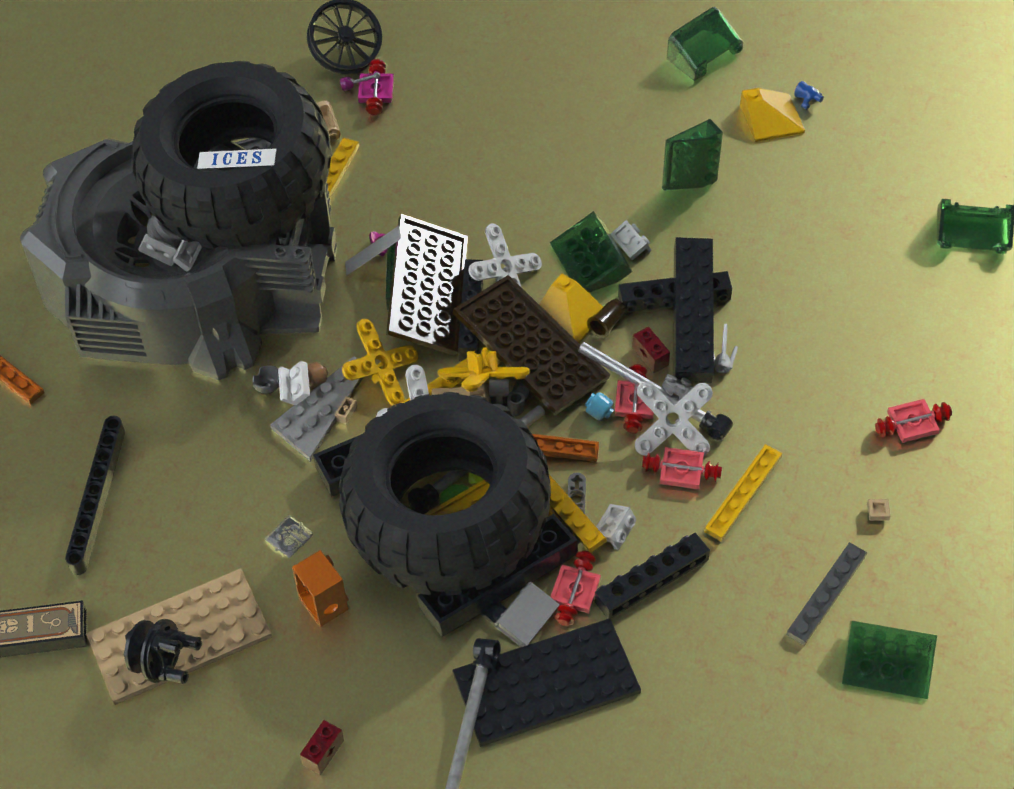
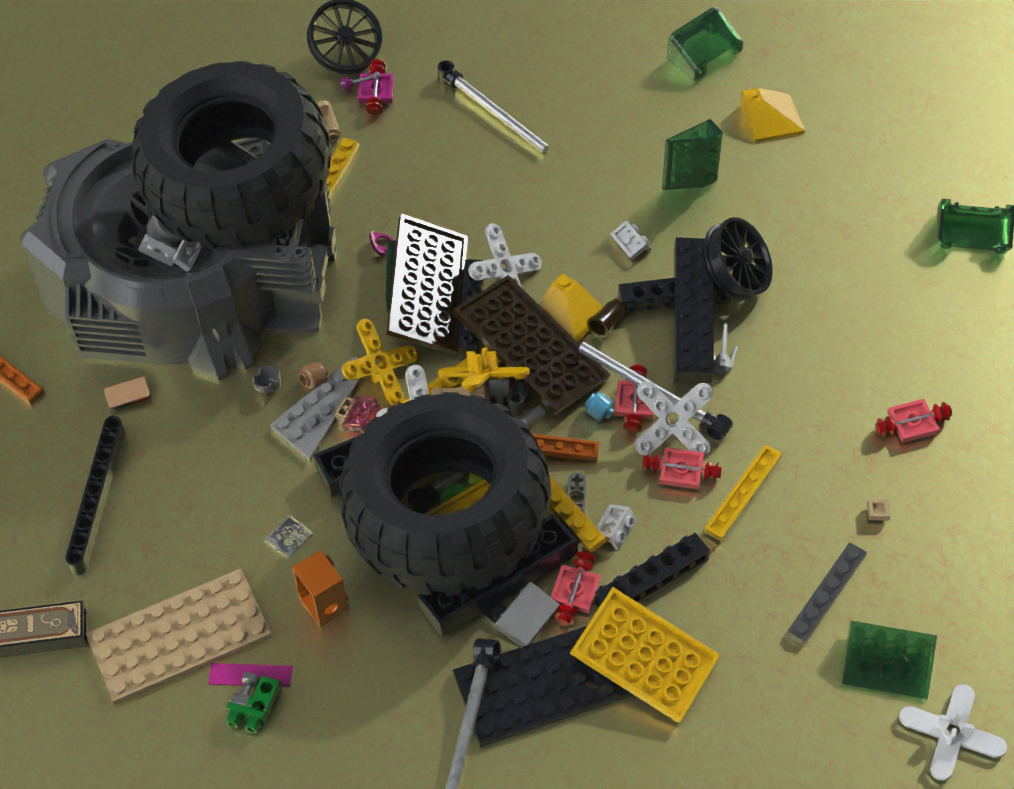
(127, 392): none -> light nougat piece
(156, 649): black piece -> none
(232, 673): none -> dark pink sticker
(236, 158): white sticker -> none
(253, 708): none -> green hips
(294, 383): white bracket -> none
(321, 747): dark red brick -> none
(361, 413): none -> clear pink bracket
(373, 250): white sticker -> none
(448, 75): none -> flat silver piece
(591, 254): clear green slope -> none
(645, 654): none -> yellow plate
(651, 349): dark red brick -> none
(677, 386): light grey plate -> none
(746, 277): none -> black wheel
(808, 93): blue piece -> none
(949, 743): none -> white piece

